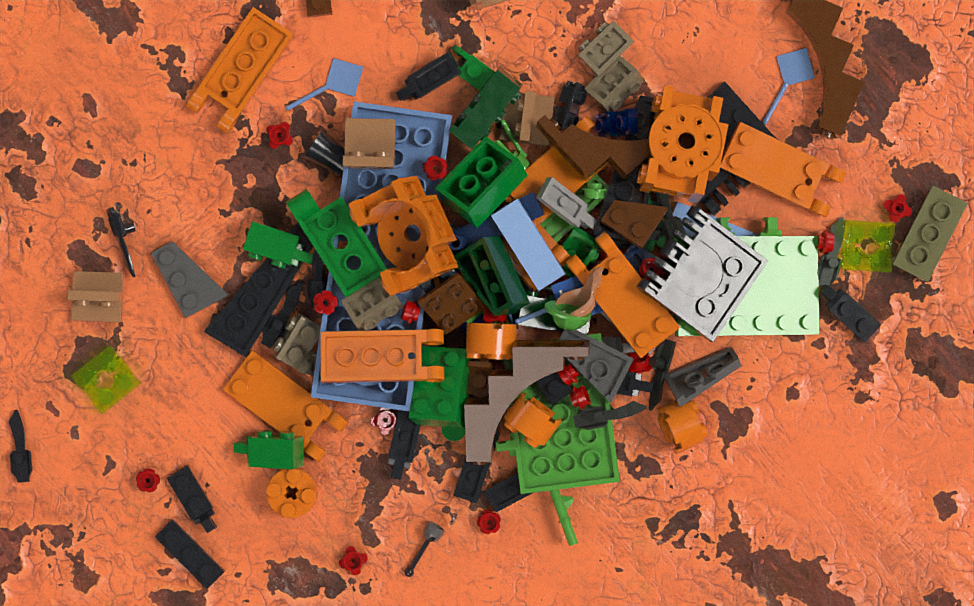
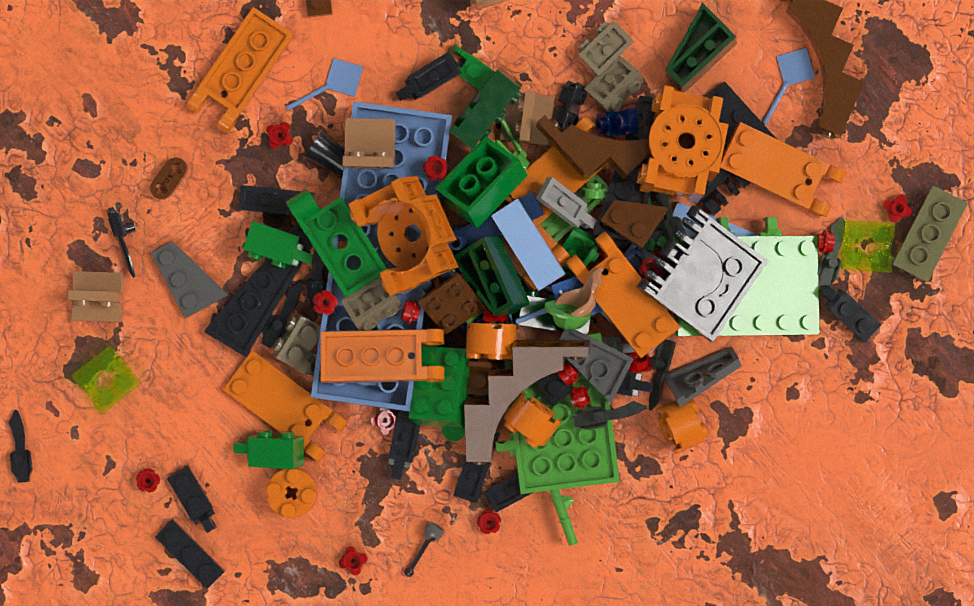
(164, 174): none -> reddish brown beam
(266, 199): none -> black plate
(700, 49): none -> dark green wedge

